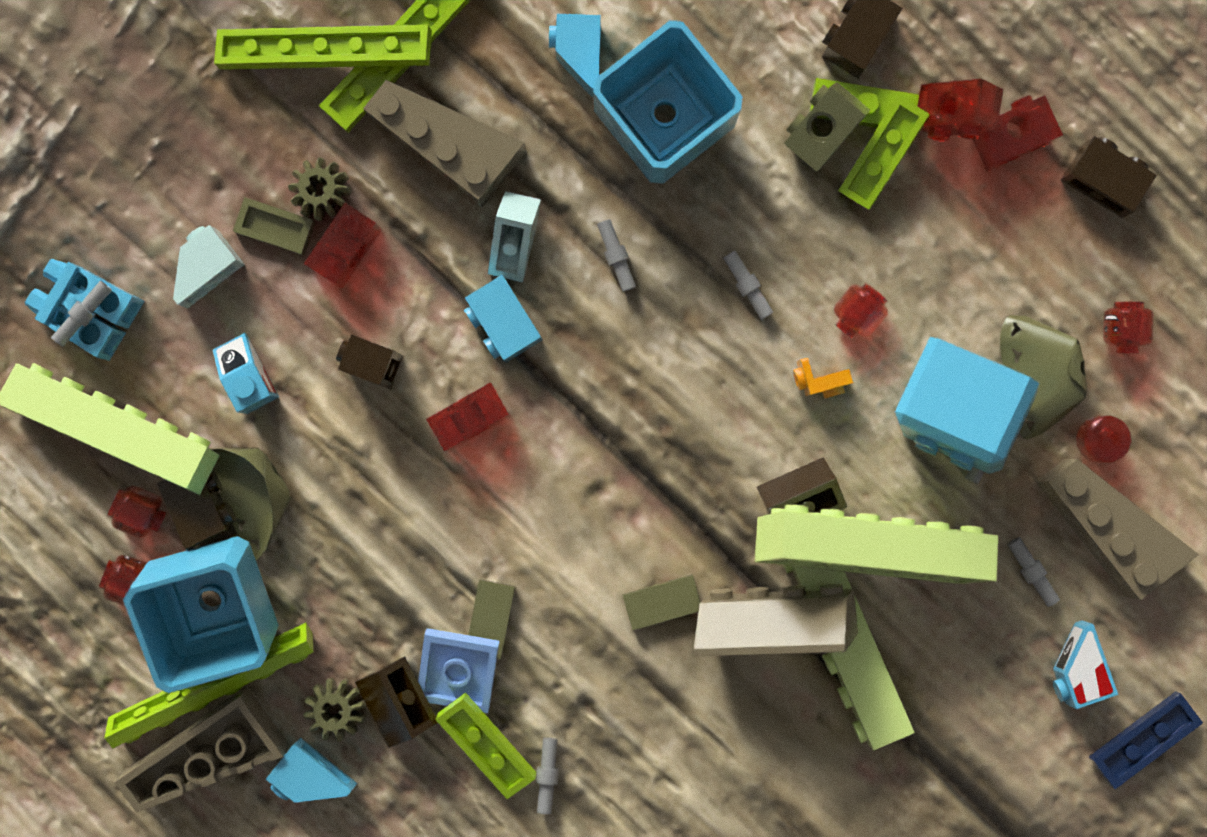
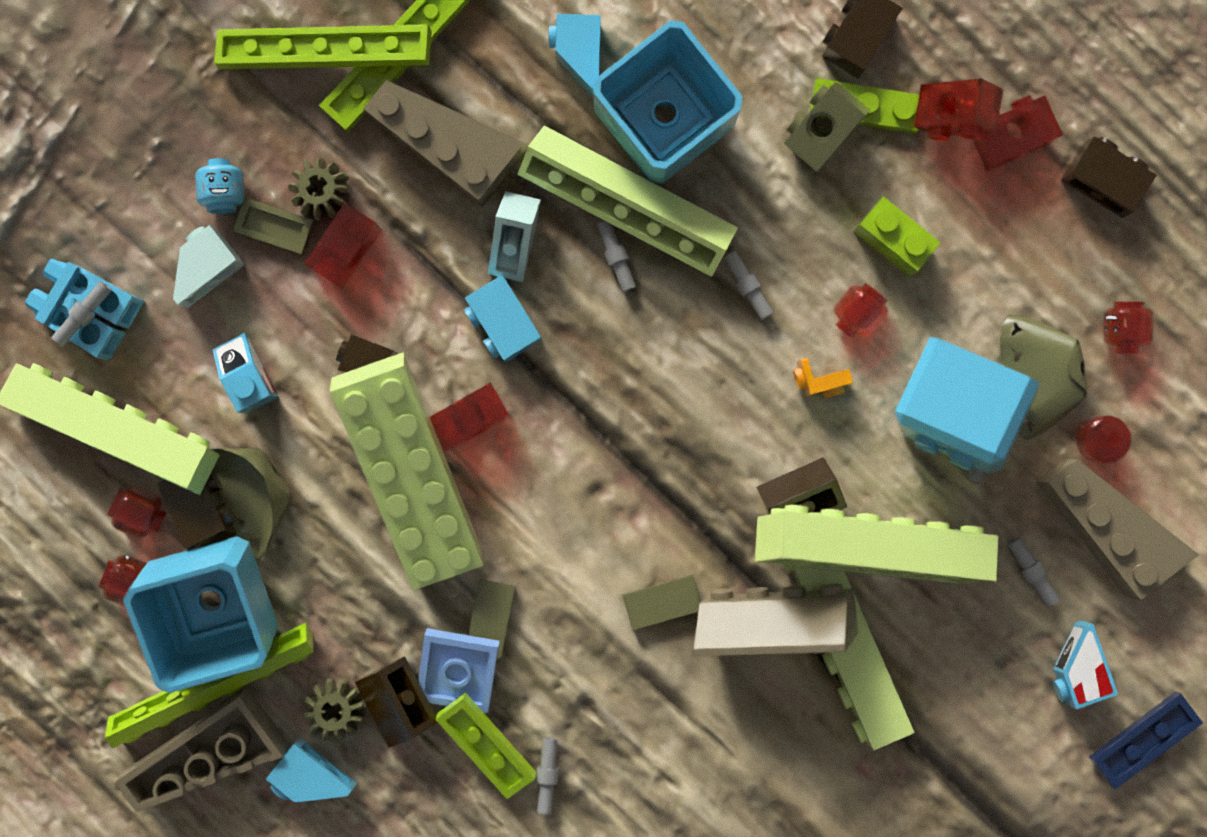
(220, 186): none -> medium azure head
(406, 470): none -> yellowish green brick
(627, 200): none -> yellowish green brick
(884, 152): lime plate -> none
(896, 236): none -> lime brick

